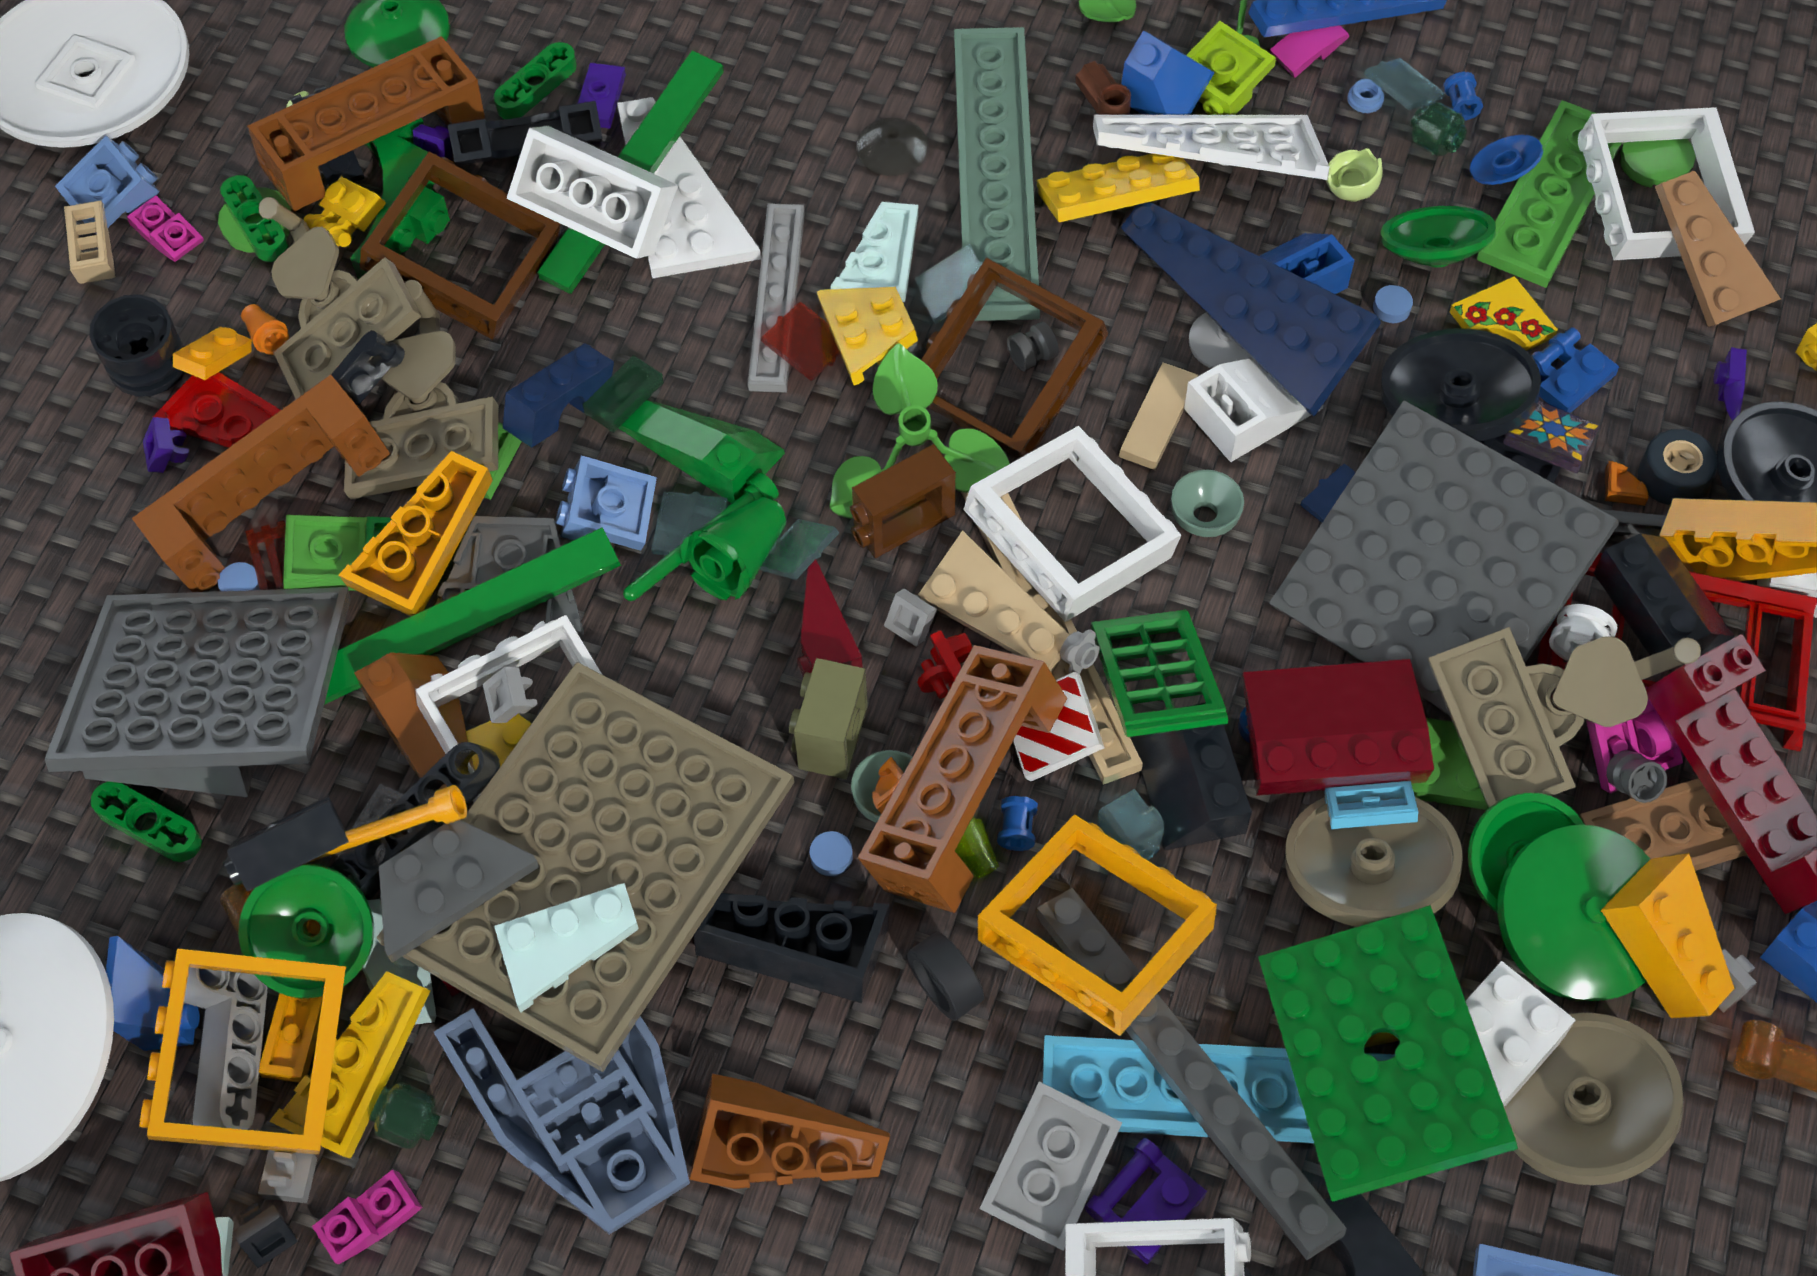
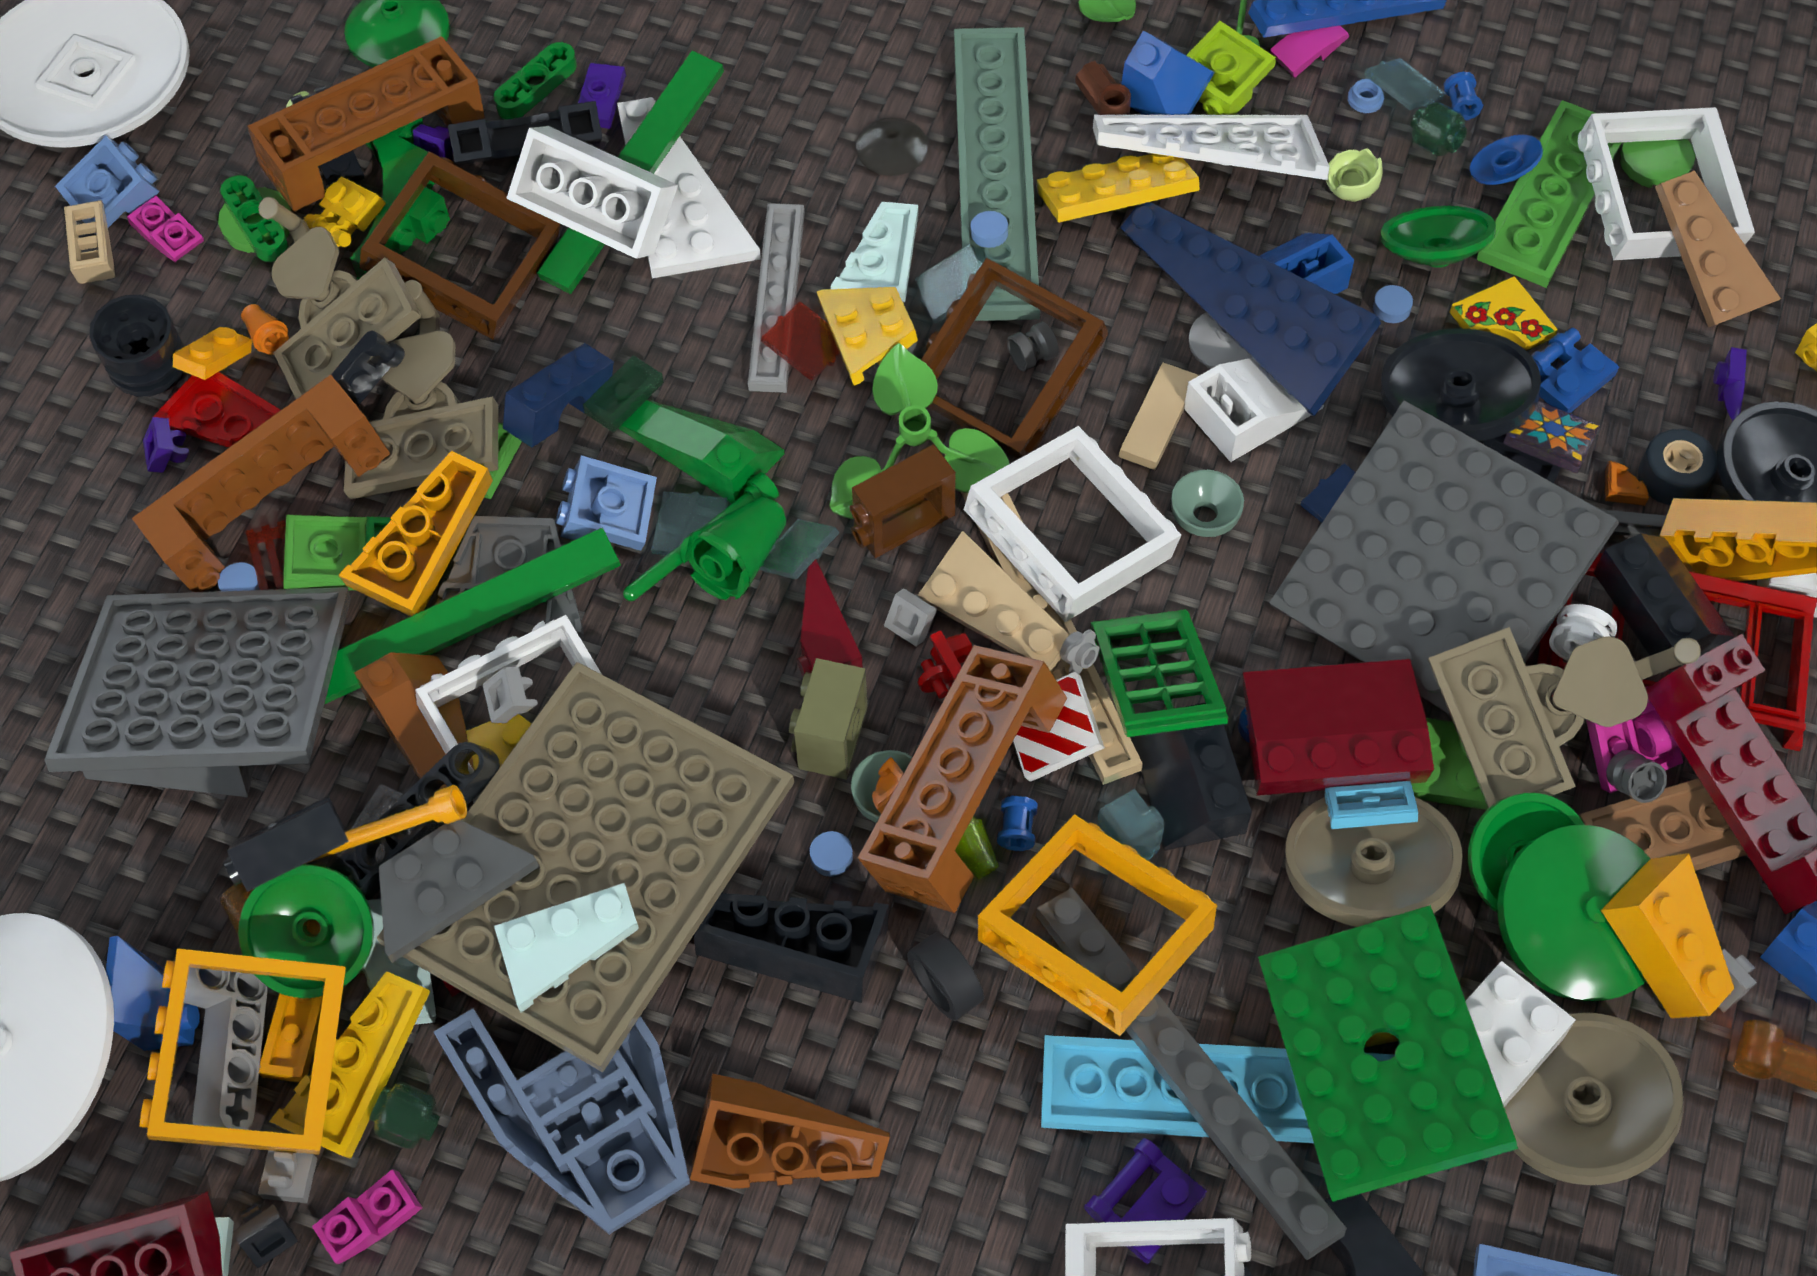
(153, 837): green beam -> none
(989, 229): none -> medium blue tile
(1050, 1165): light grey plate -> none

